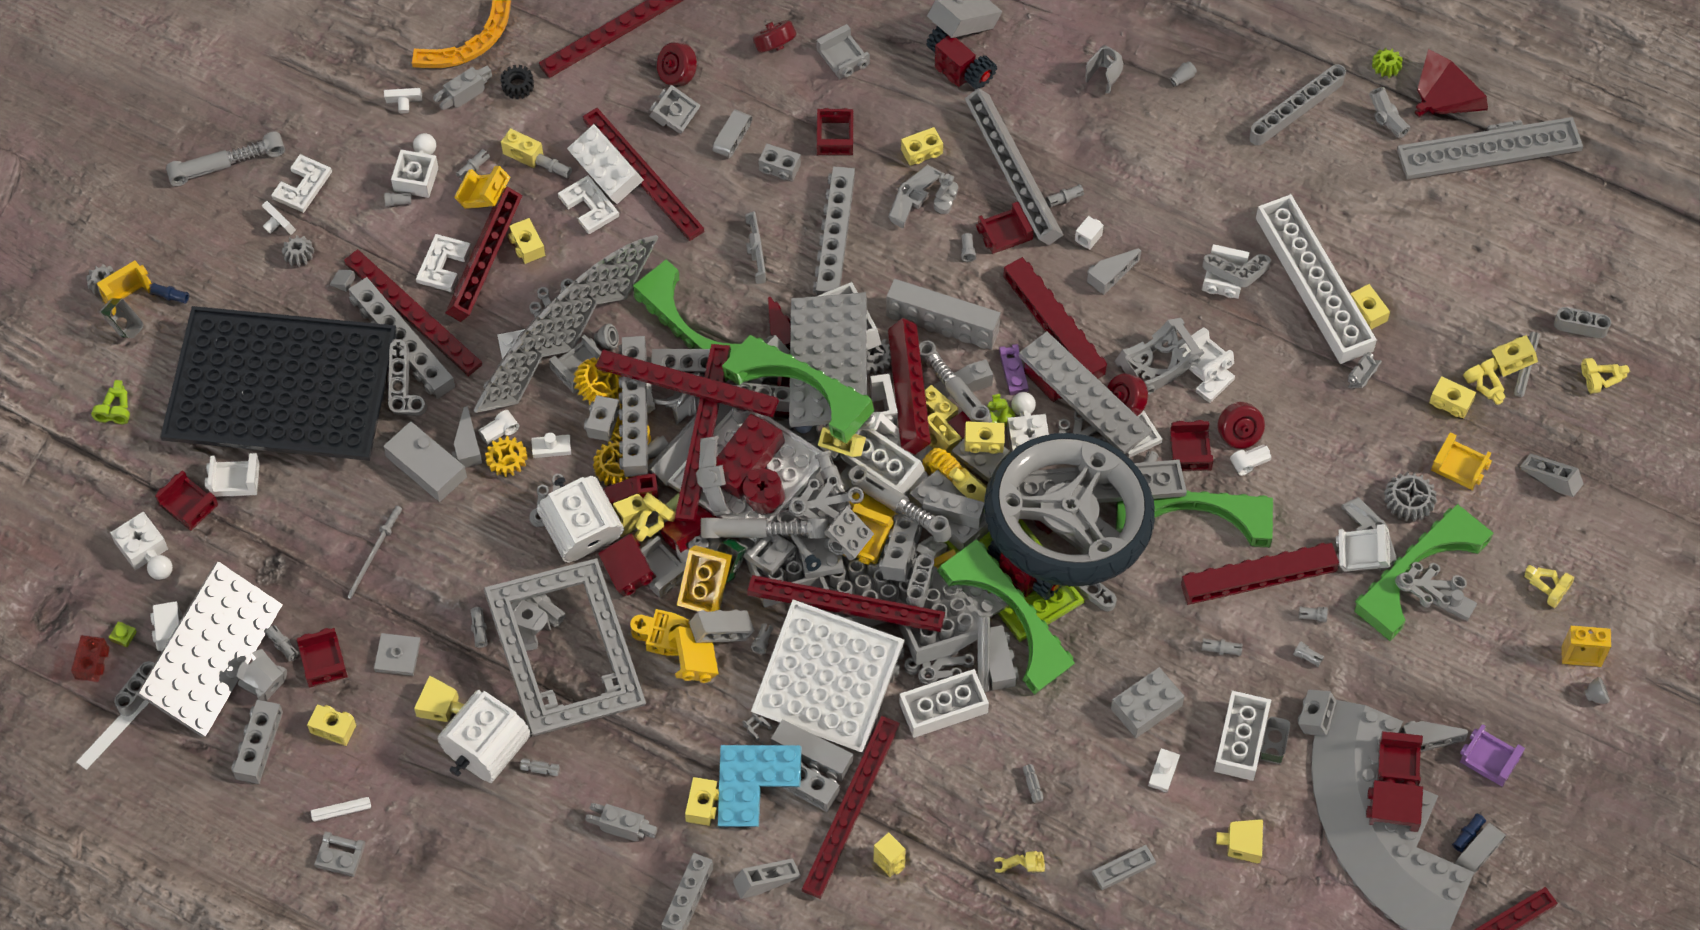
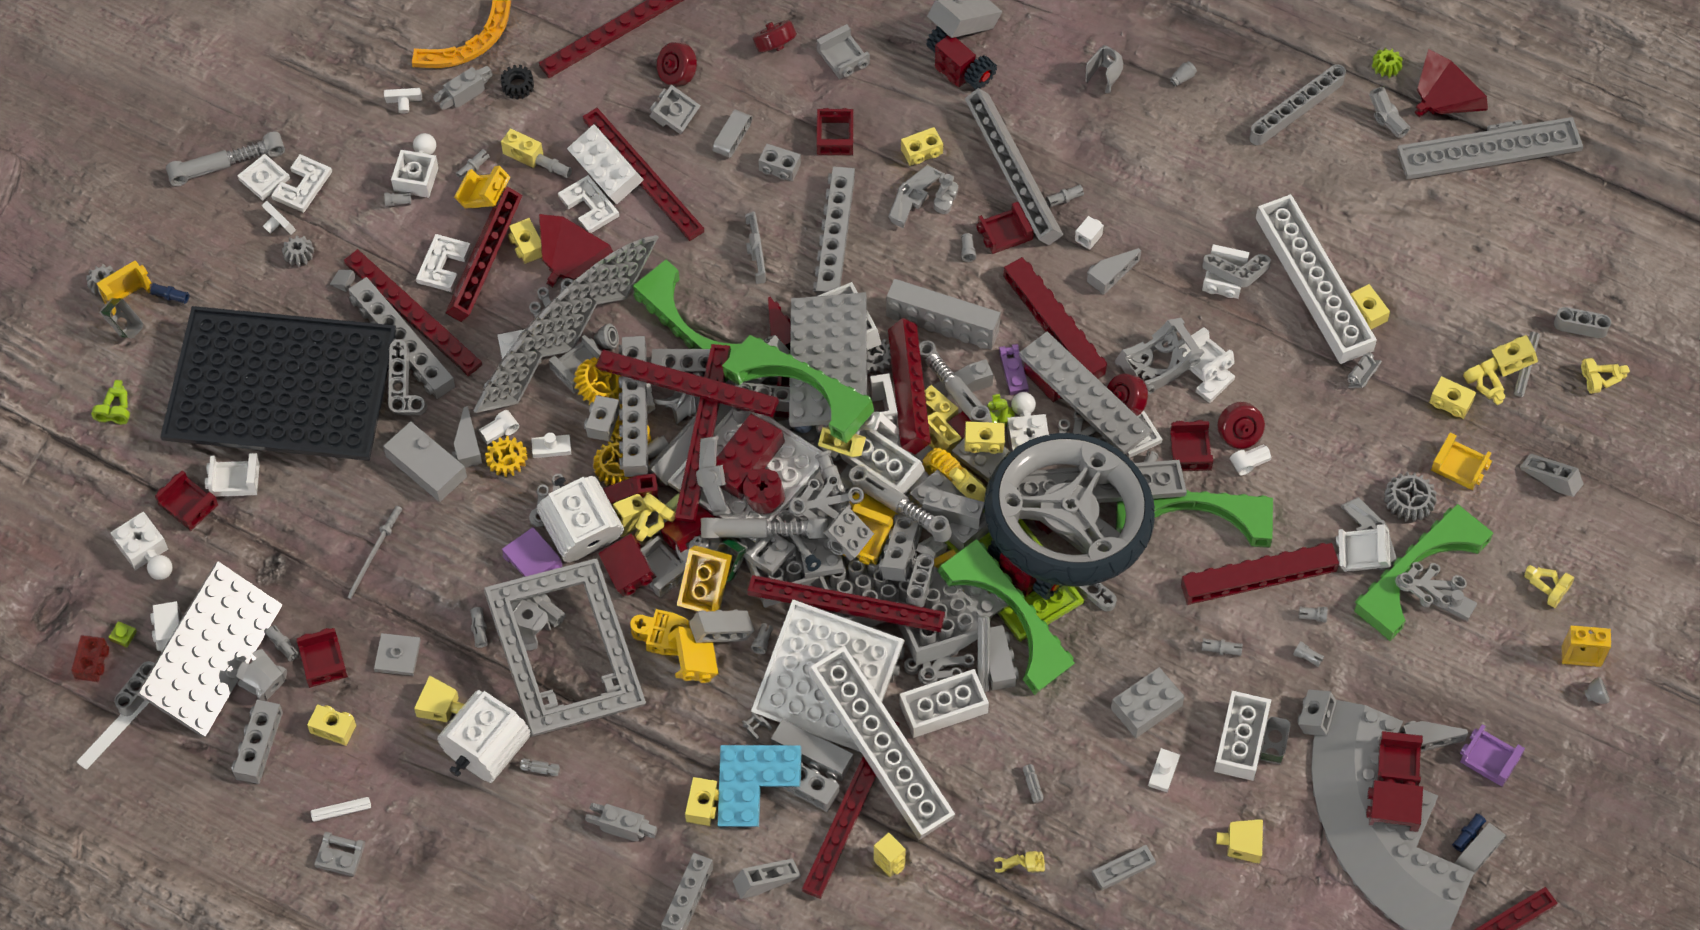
(263, 177): none -> white plate
(531, 554): none -> medium lavender panel
(568, 248): none -> dark red panel
(881, 743): none -> white brick

